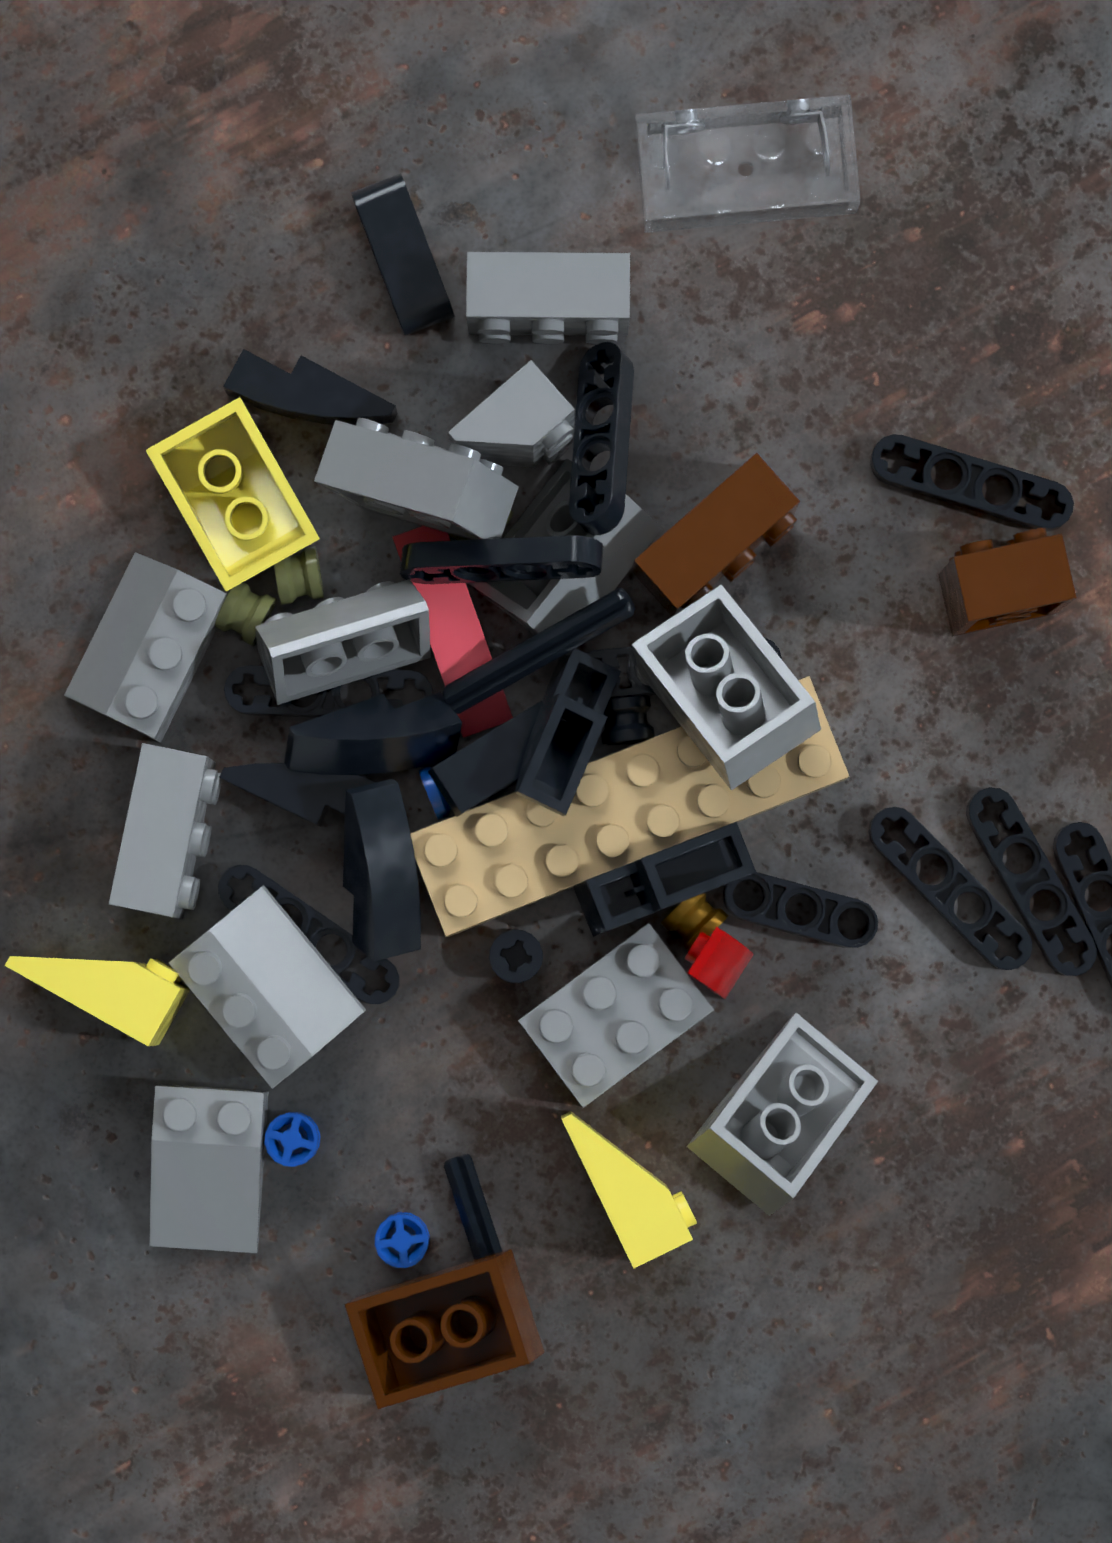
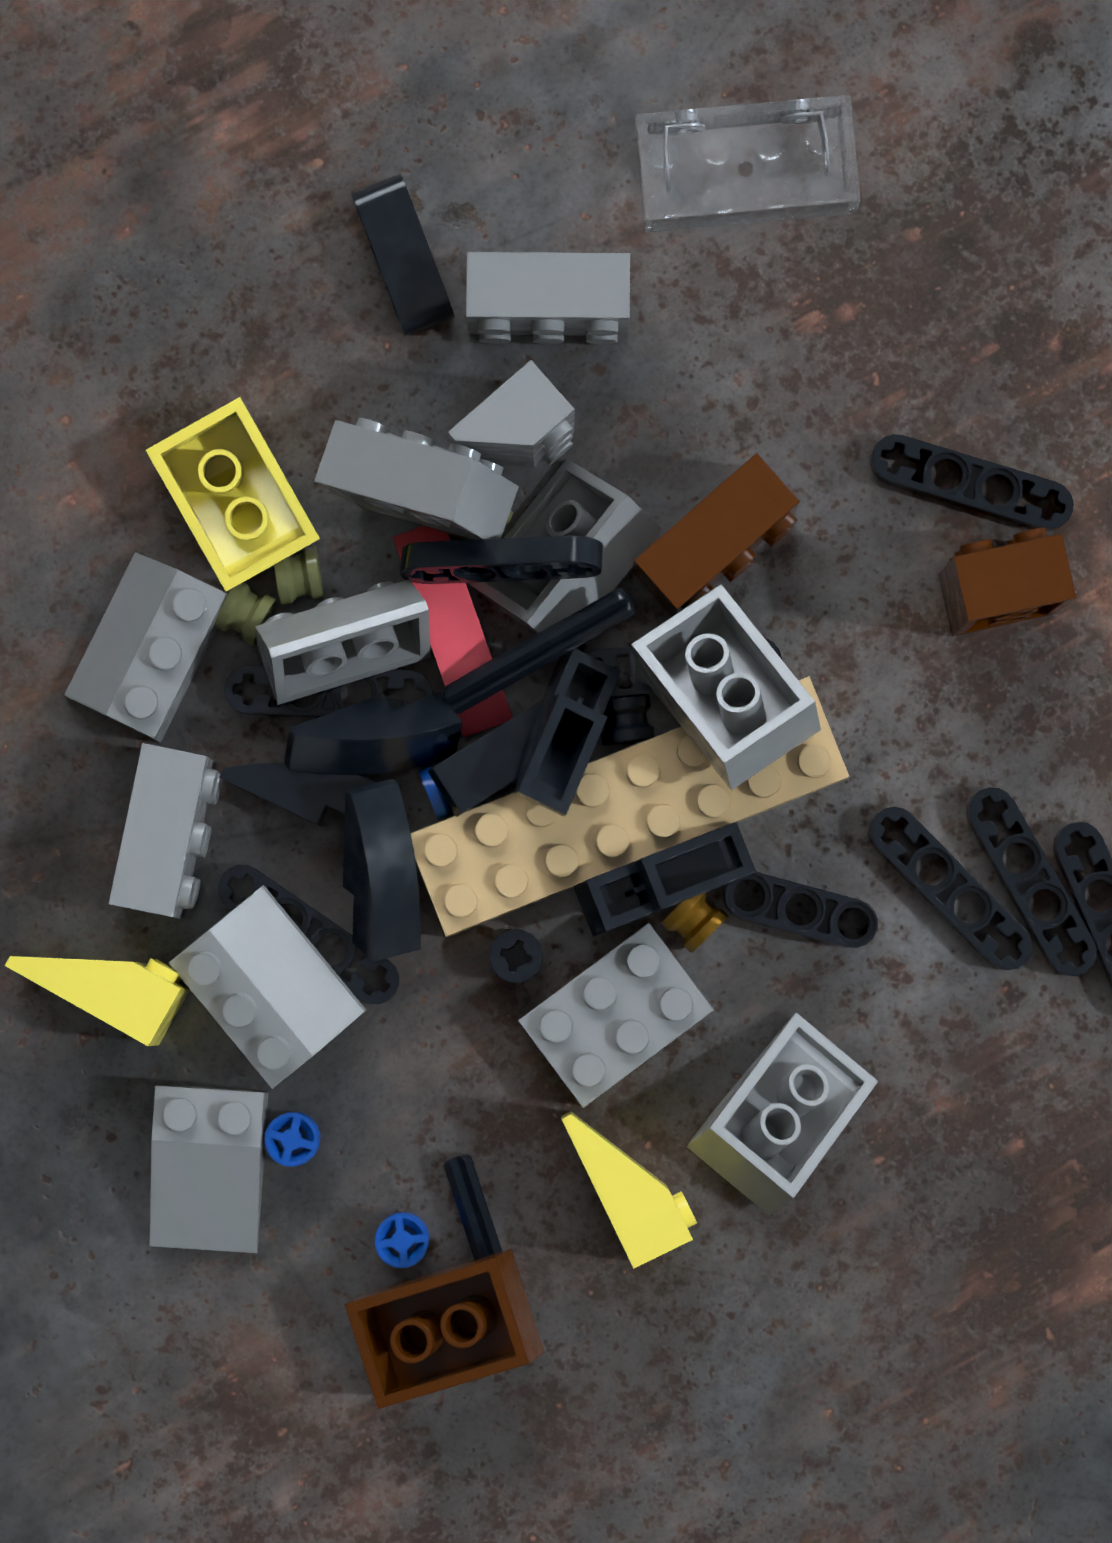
(305, 394): black slope -> none
(593, 439): black beam -> none
(717, 961): red slope -> none

